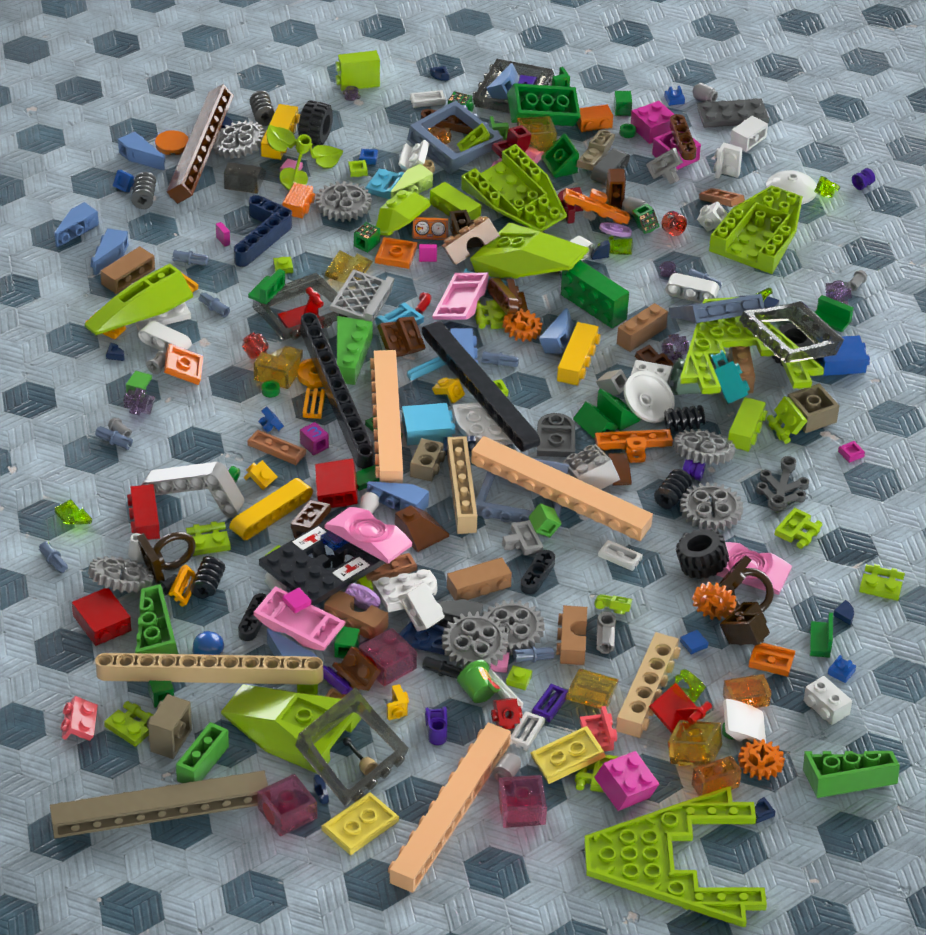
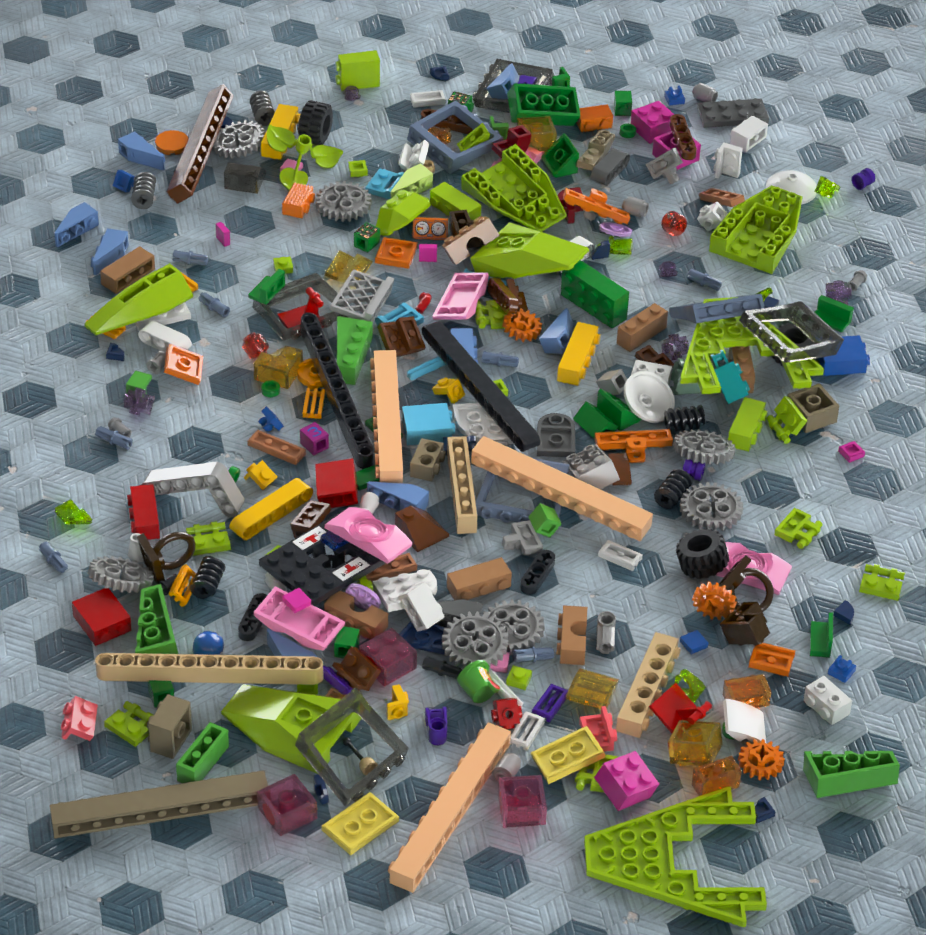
(276, 223): dark blue beam -> none
(369, 155): blue tile -> none
(615, 187): reddish brown brick -> none
(618, 603): lime plate -> none
(646, 218): brick -> none
(691, 288): white beam -> none
(777, 501): dark grey plant -> none

